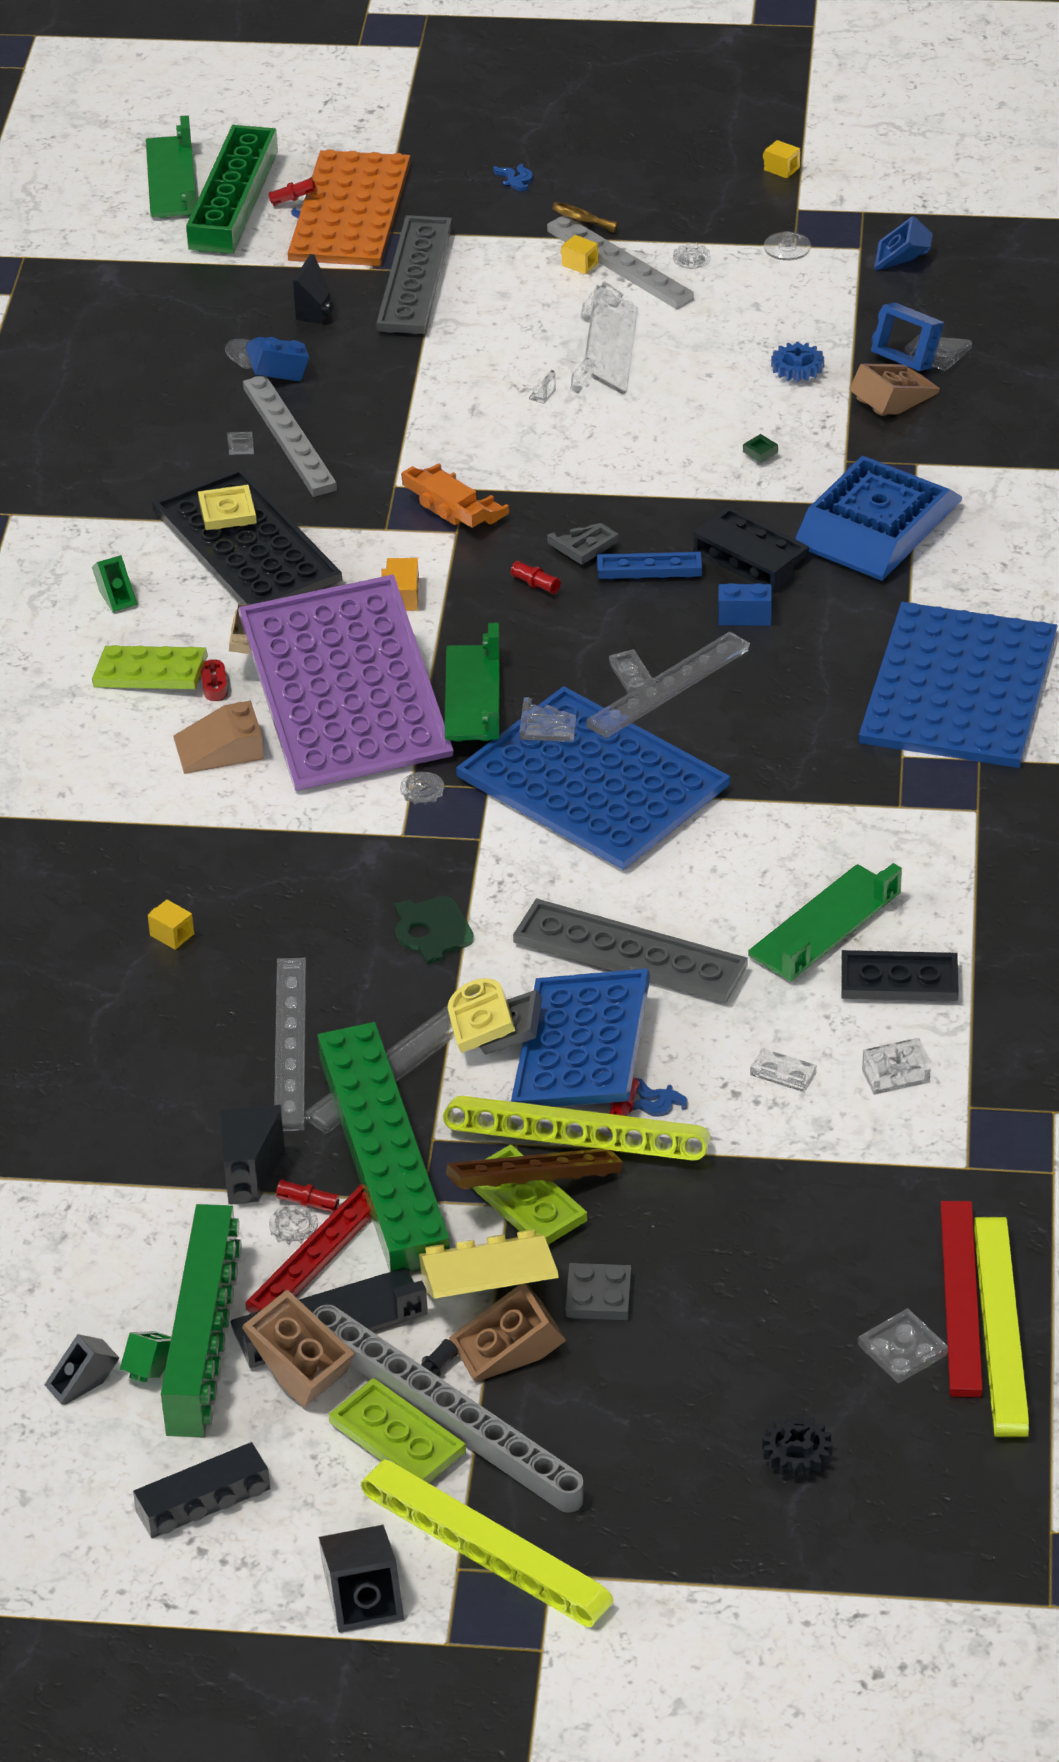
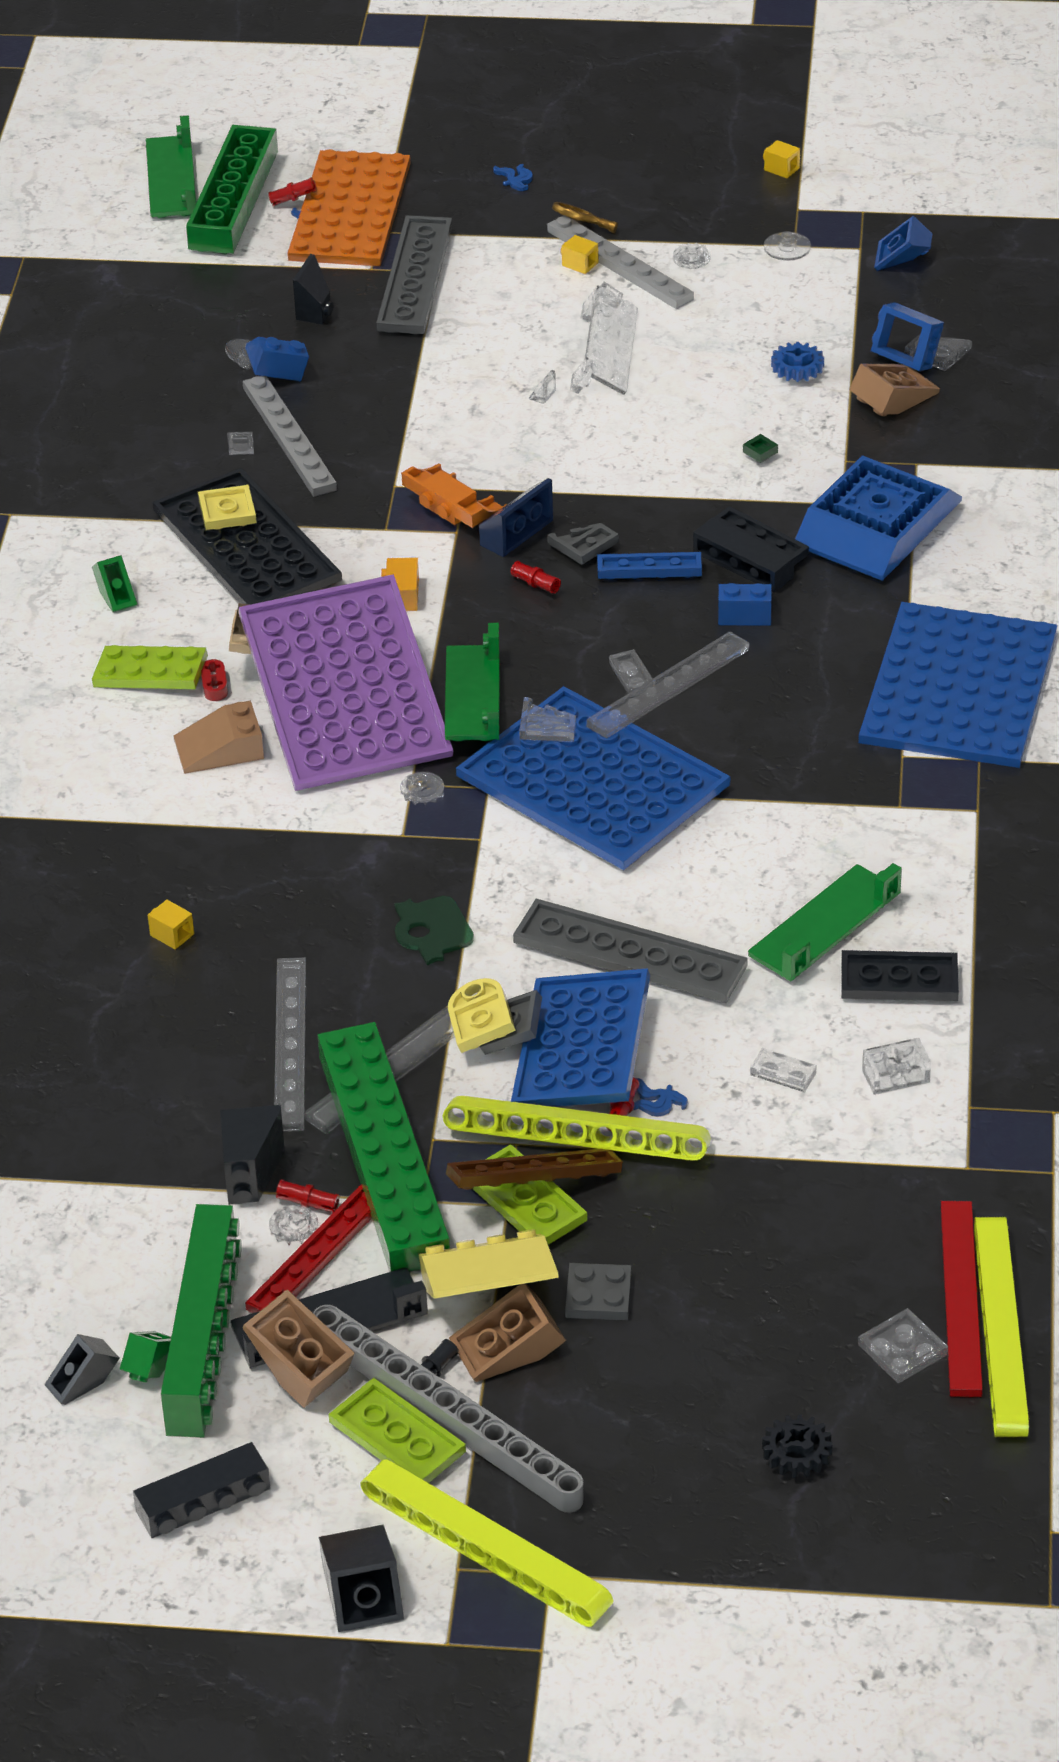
(518, 519): none -> dark blue slope

